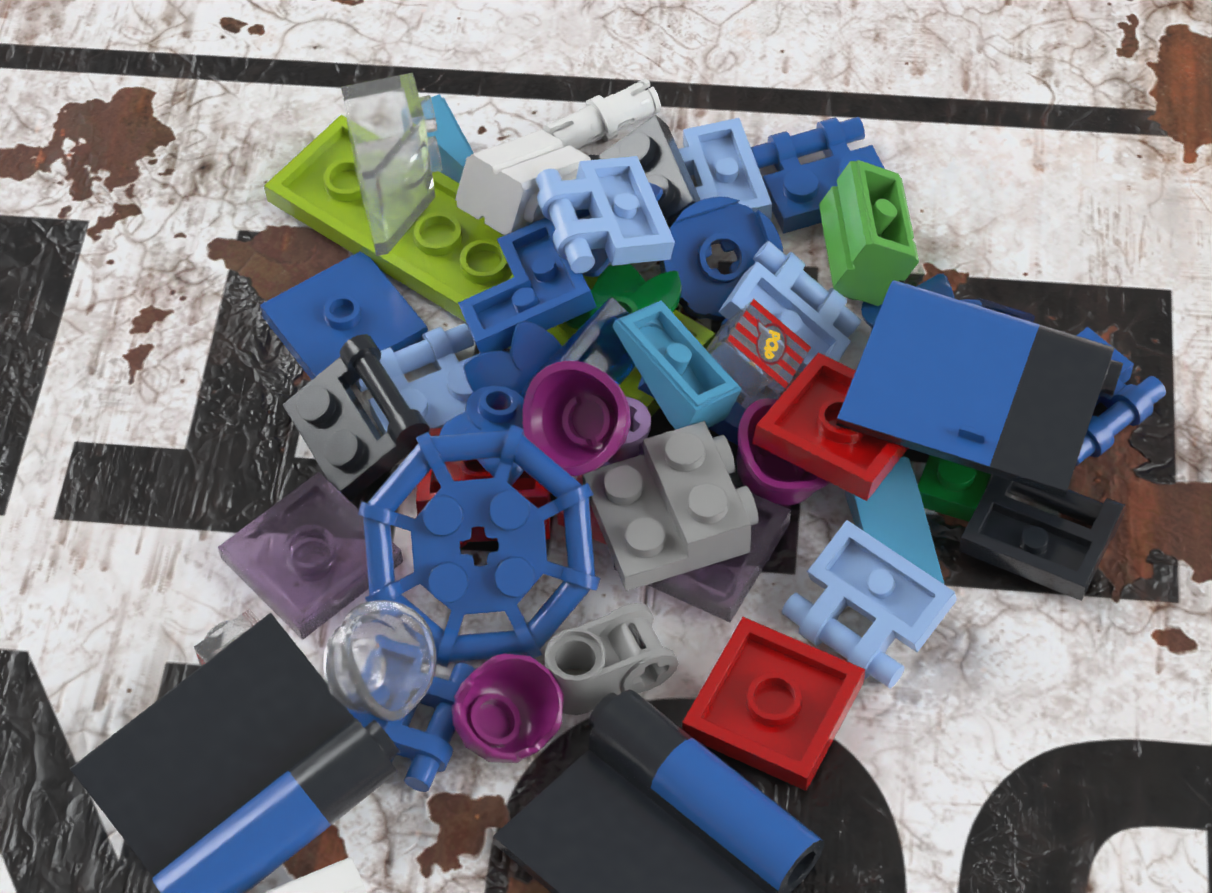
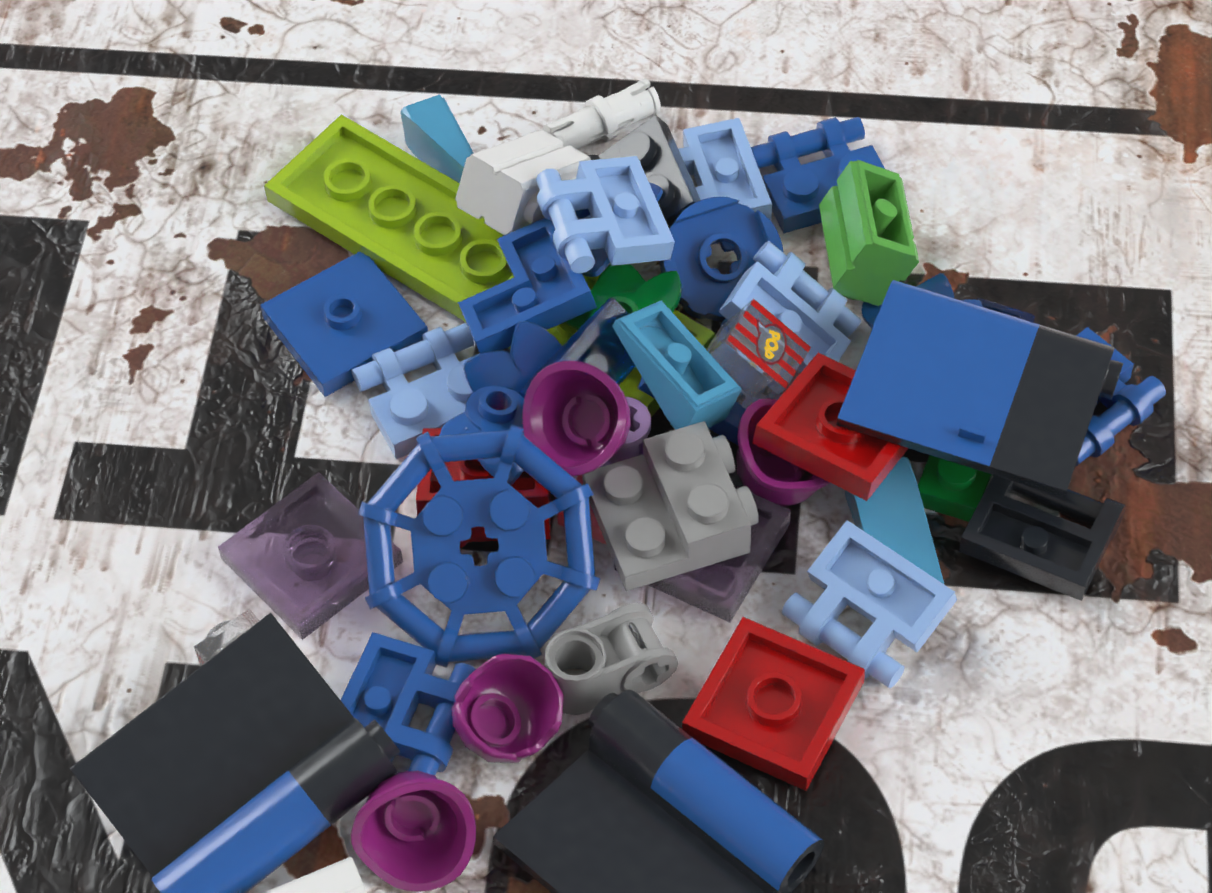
(339, 427): black plate -> none
(380, 660): clear helmet -> none
(392, 153): clear slope -> none
(415, 831): none -> magenta helmet

